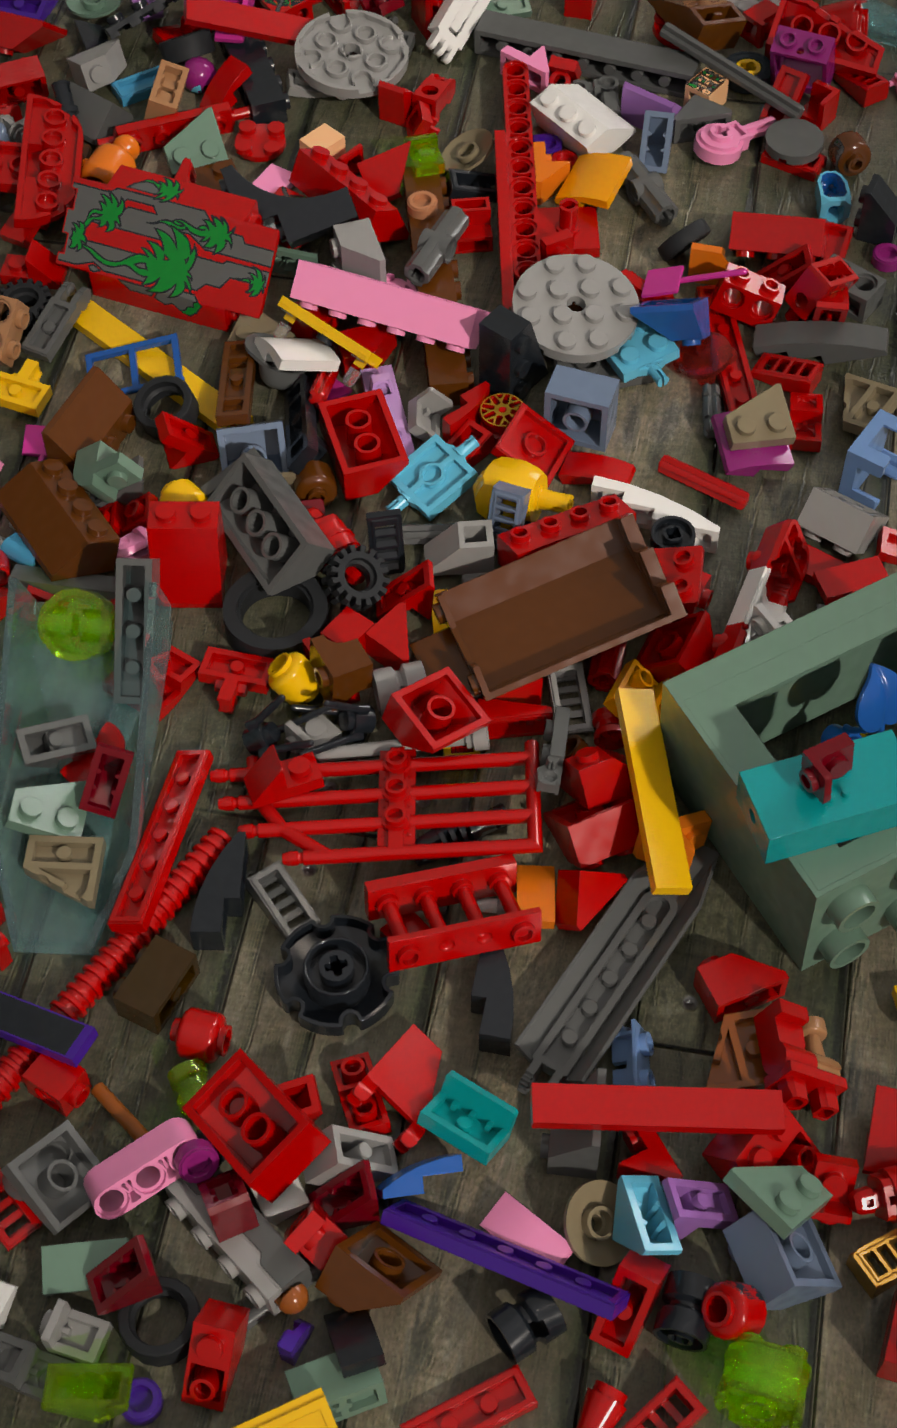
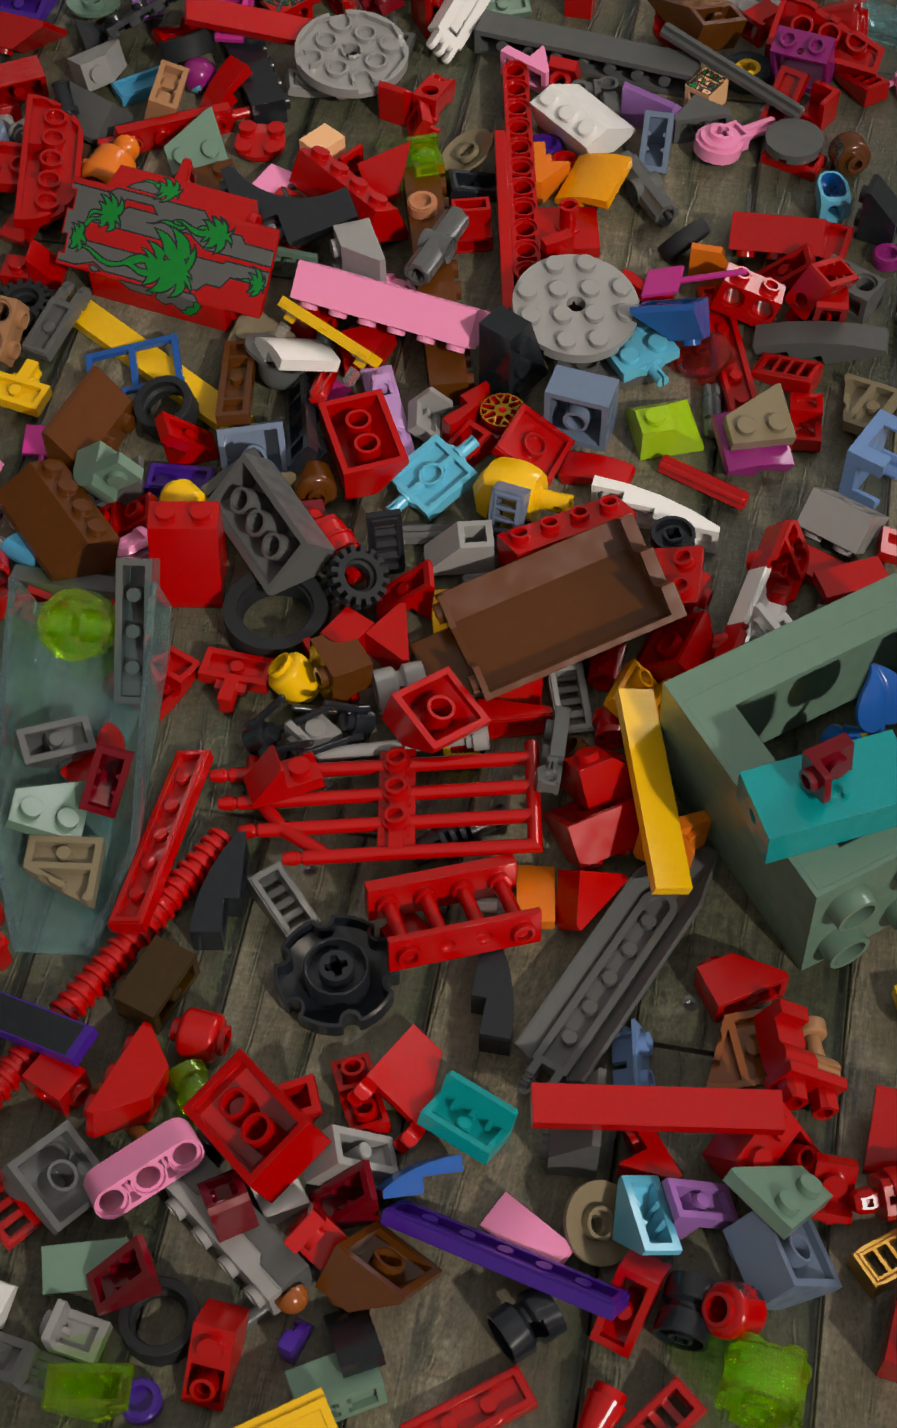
(130, 1087): none -> red slope
(162, 473): none -> dark purple tile
(196, 1161): magenta tile -> none
(663, 429): none -> lime slope

